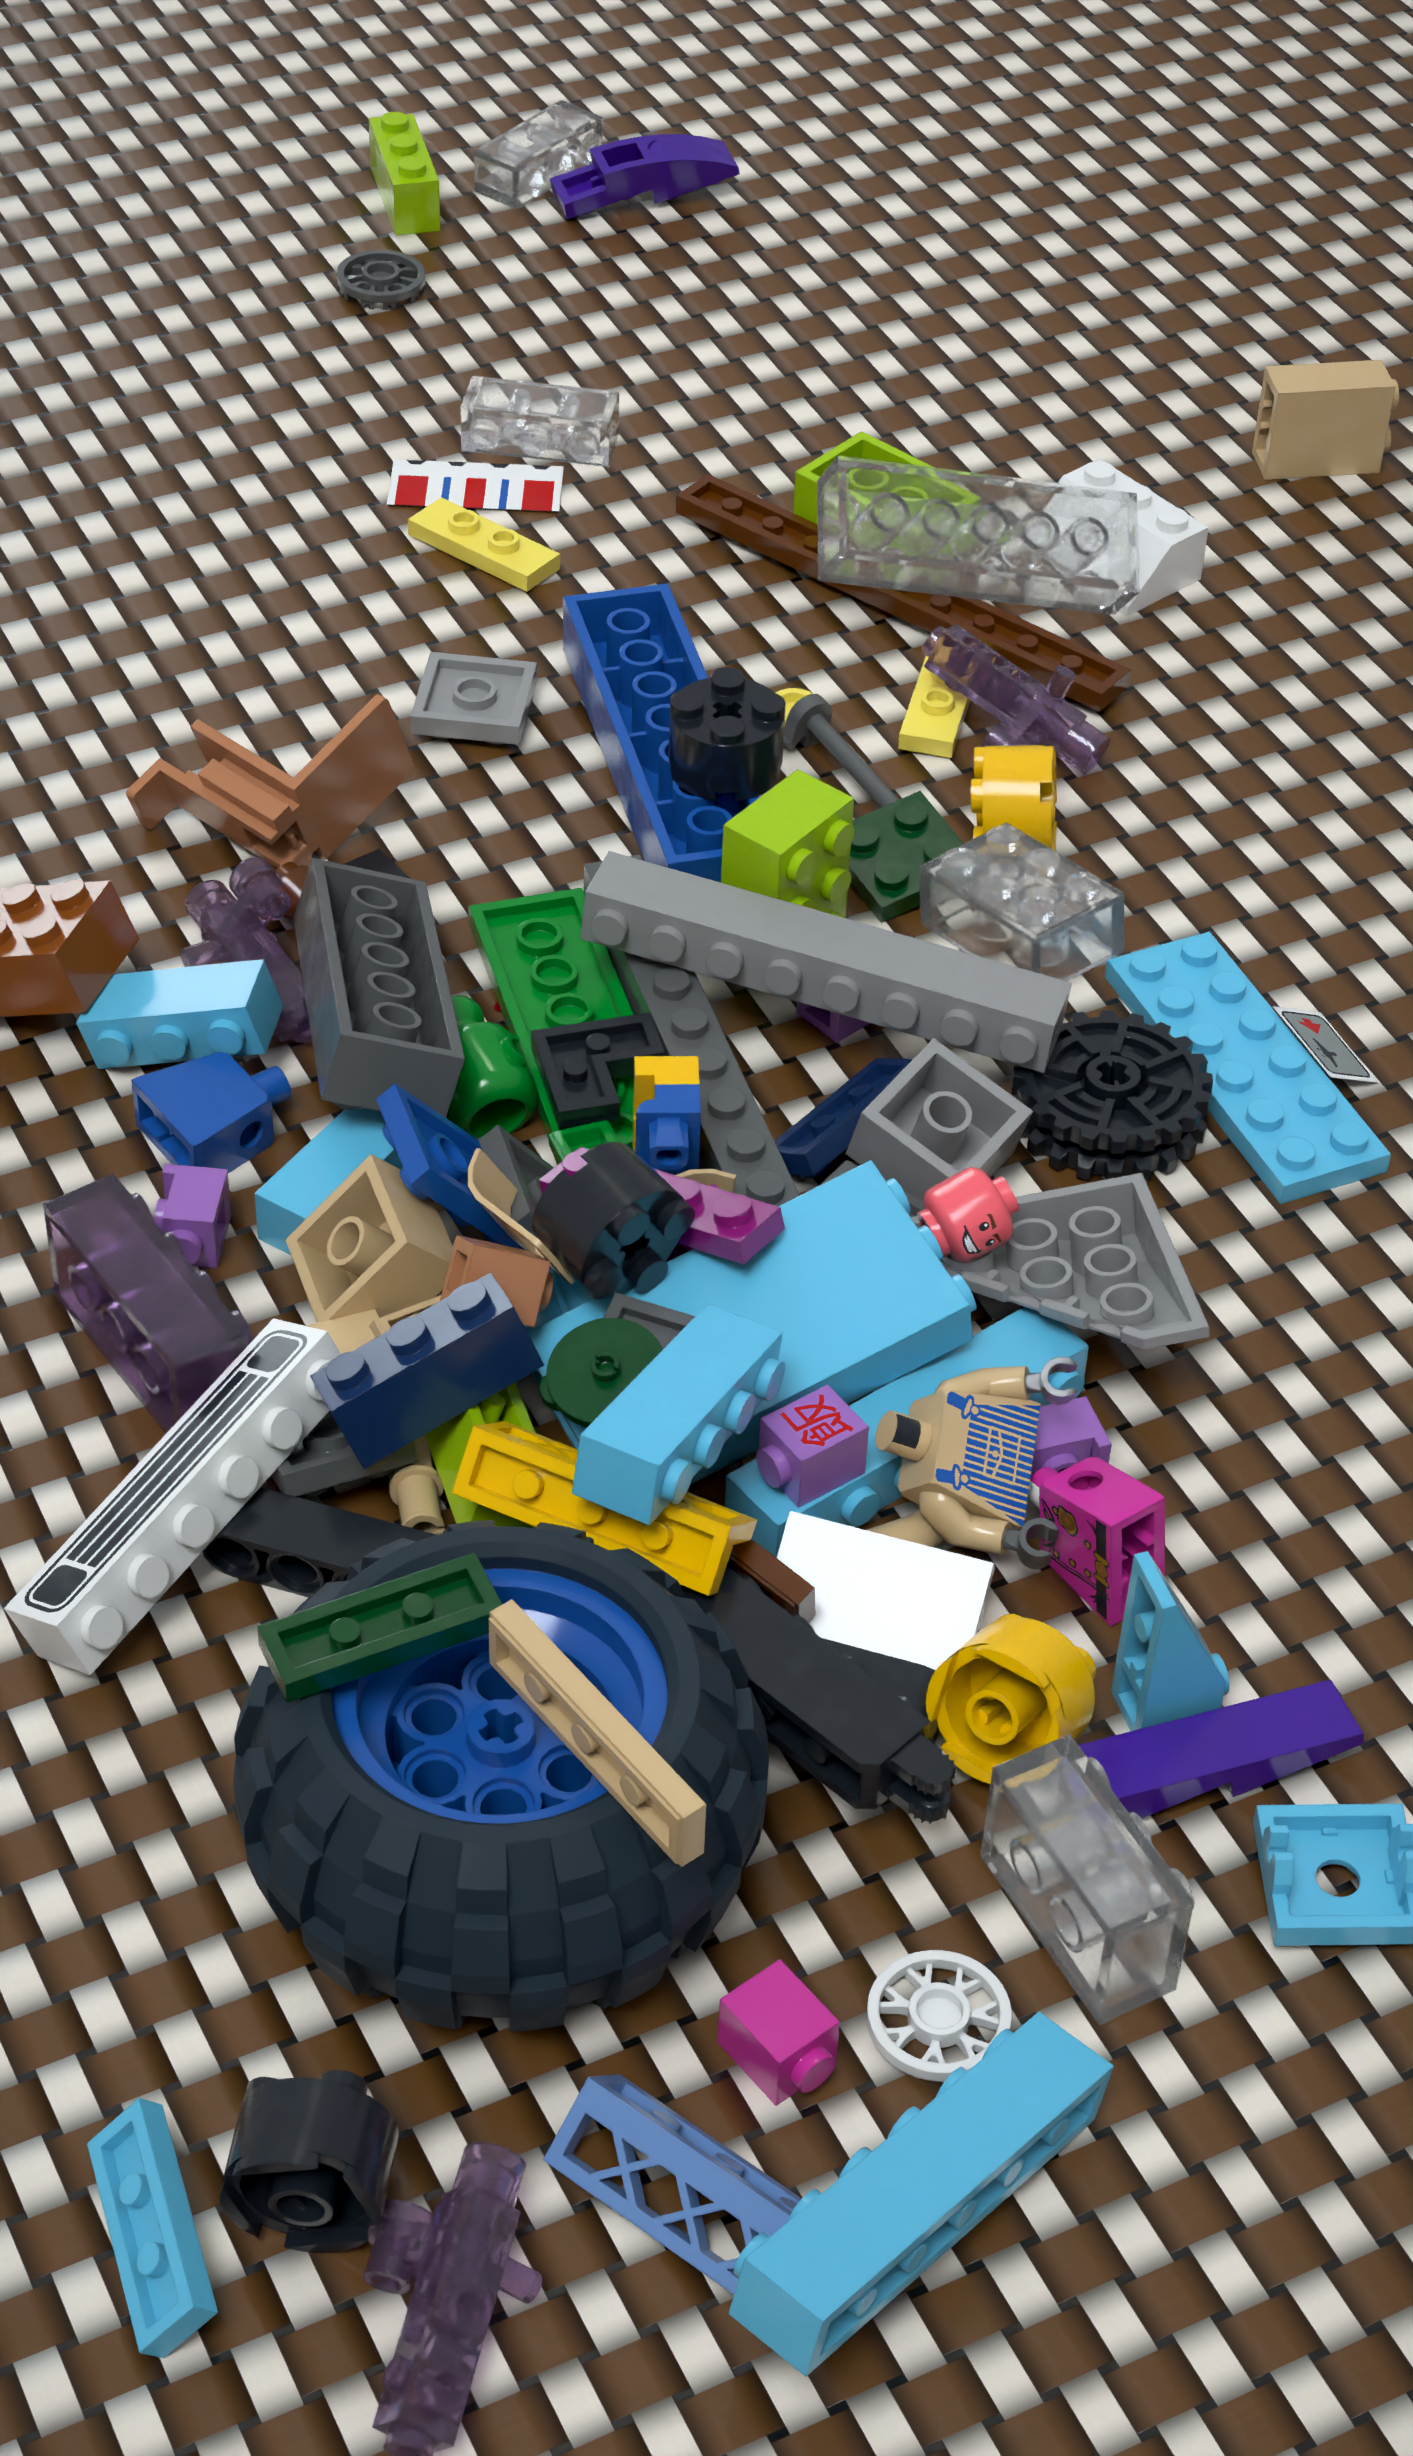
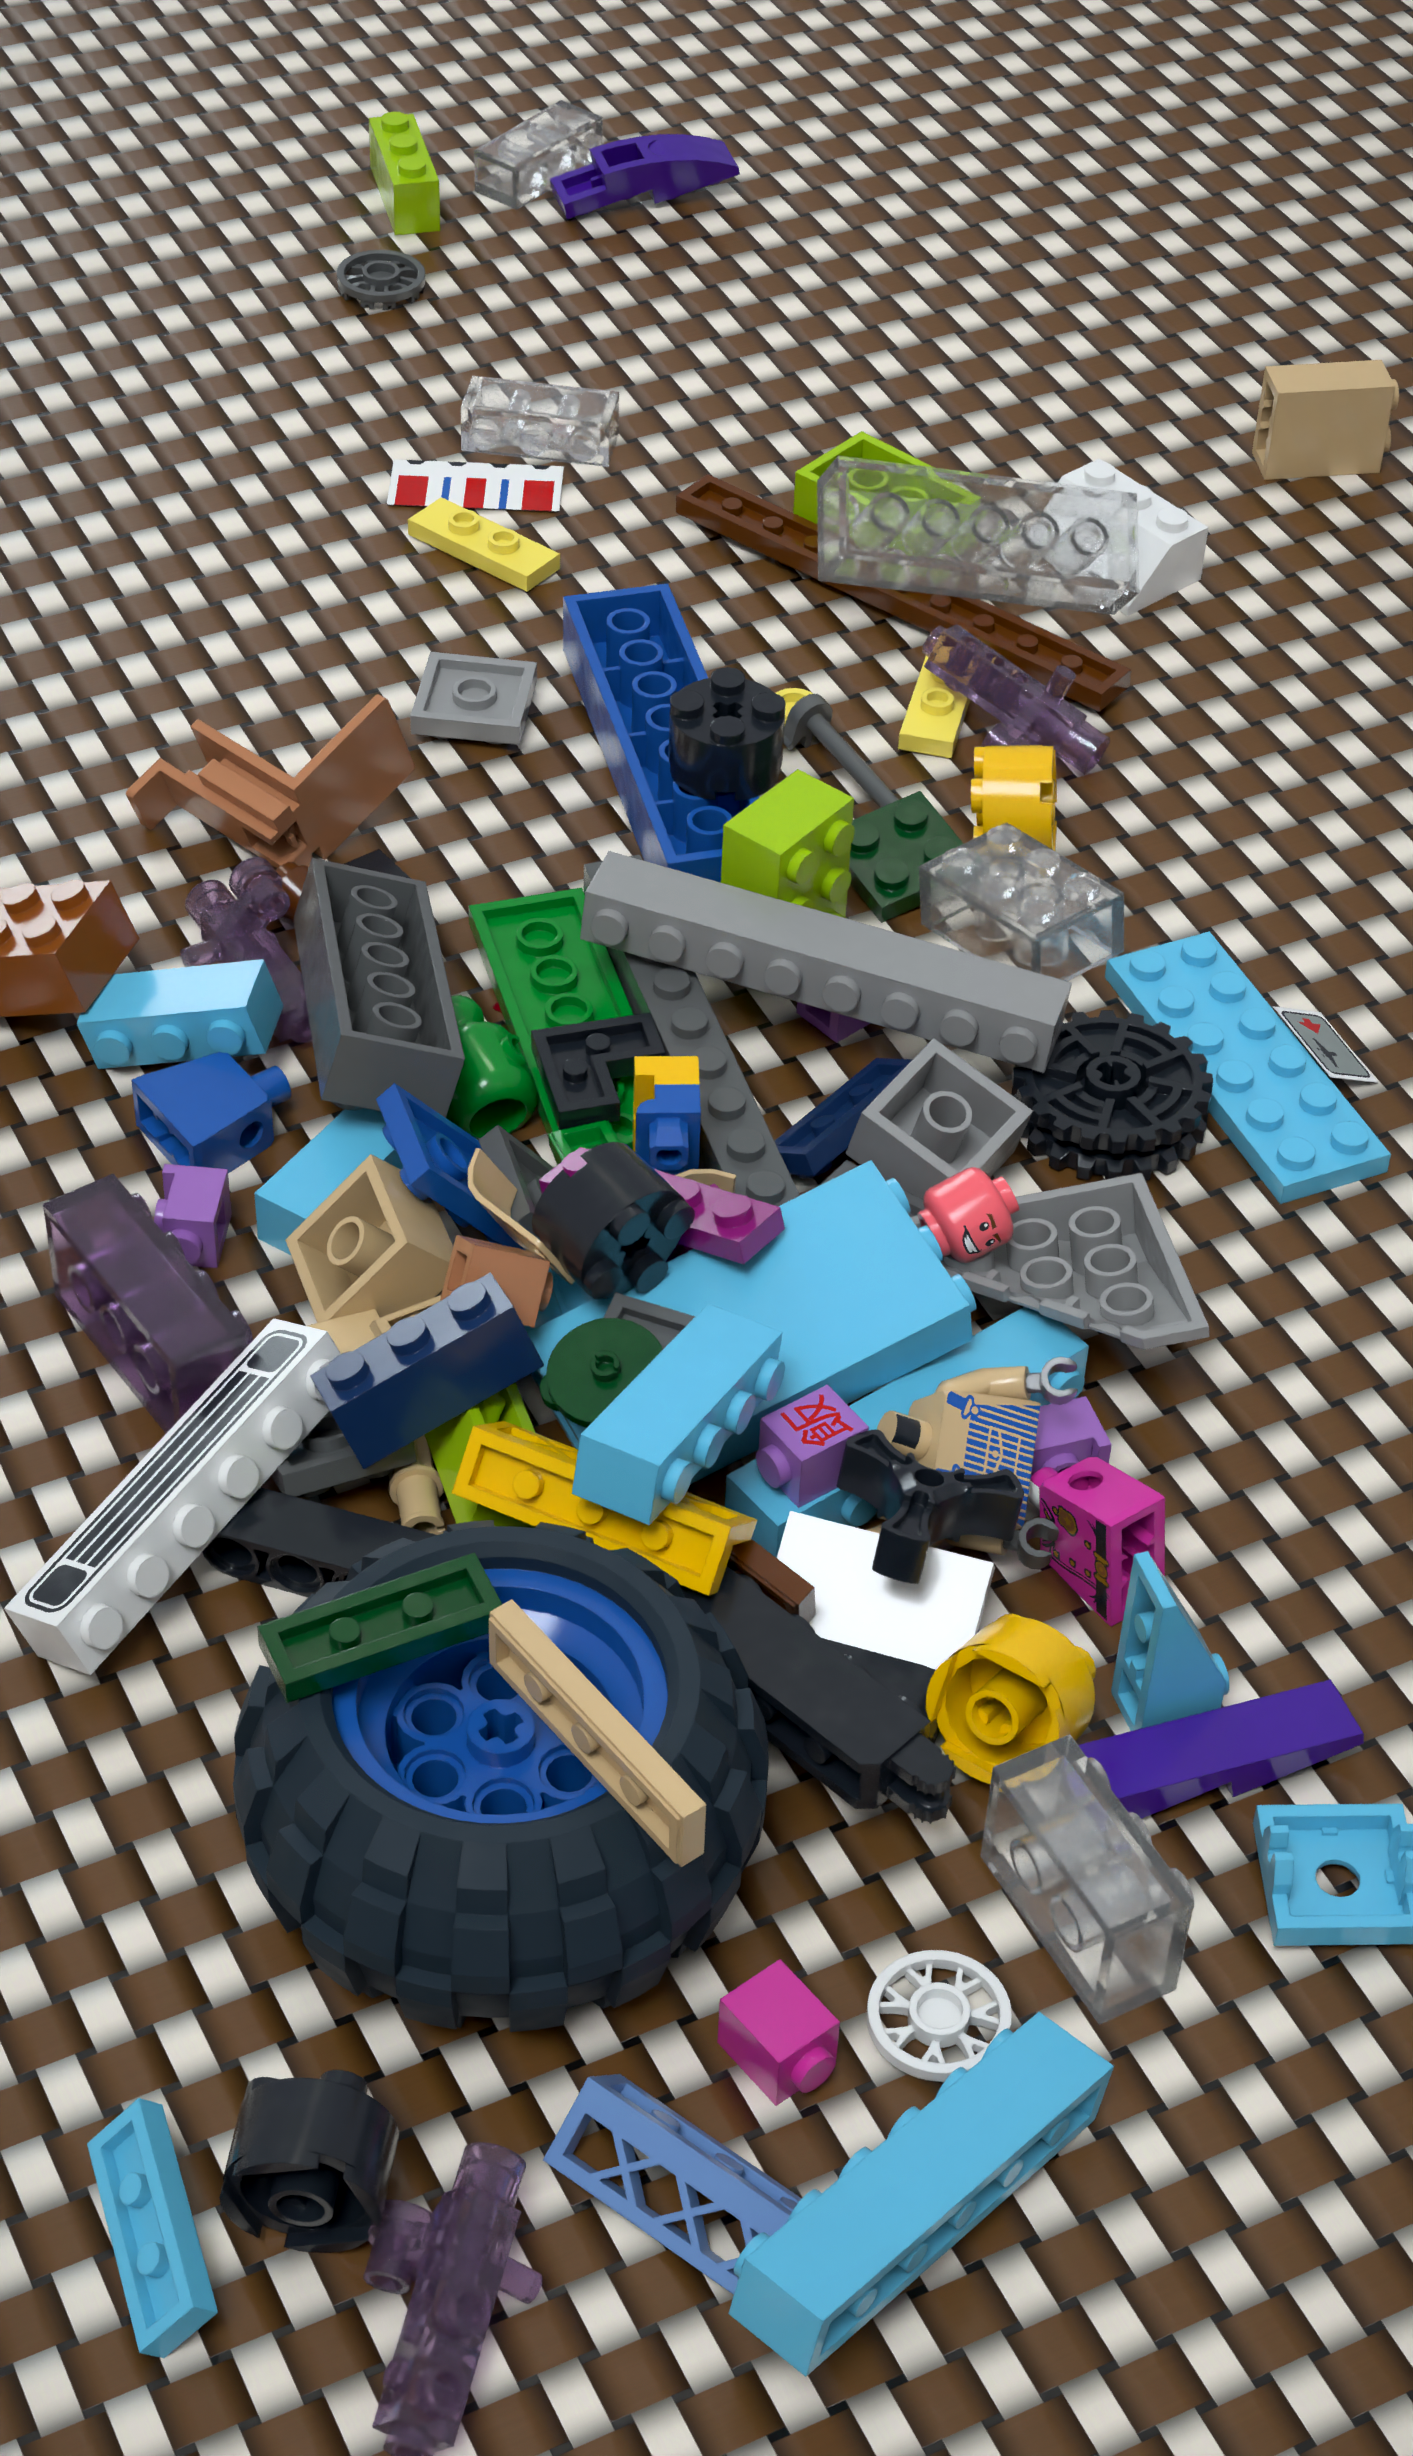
(924, 1503): none -> black piece

